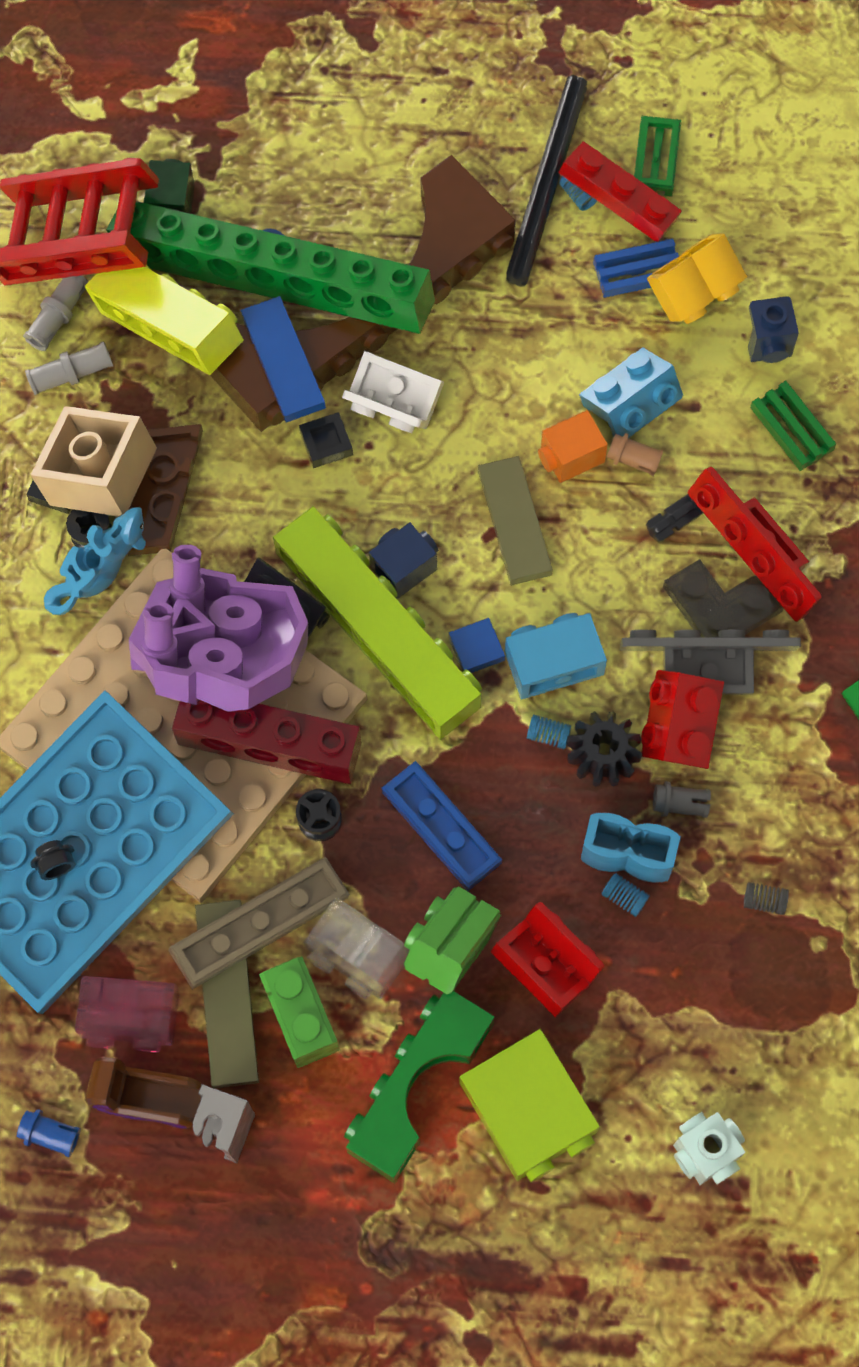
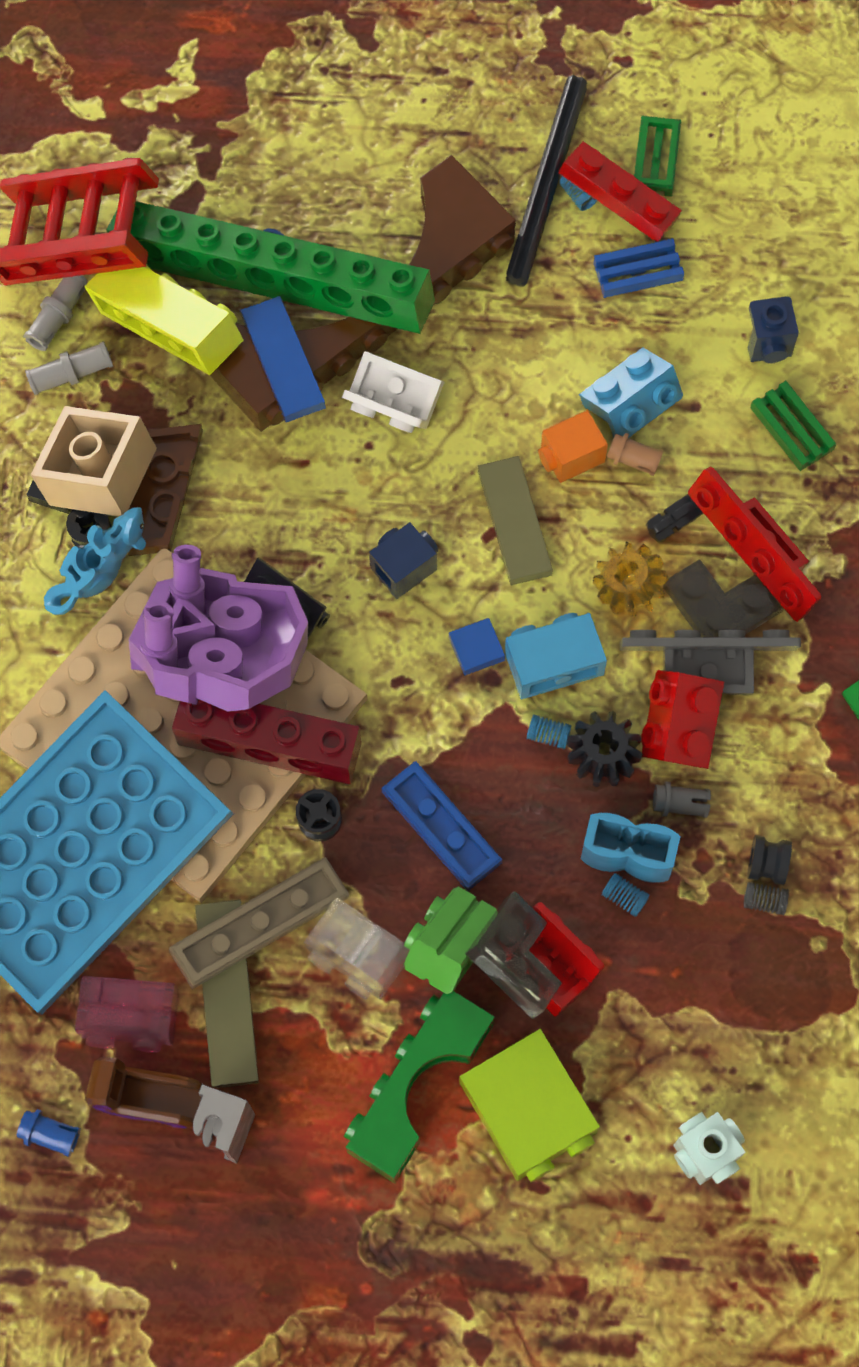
(53, 860): black plate -> none
(174, 187): dark green brick -> none
(299, 1012): bright green brick -> none
(326, 440): black plate -> none
(378, 622): lime brick -> none
(505, 956): none -> clear smoke plate
(647, 582): none -> clear yellow gear
(697, 278): yellow brick -> none
(769, 860): none -> black wheel

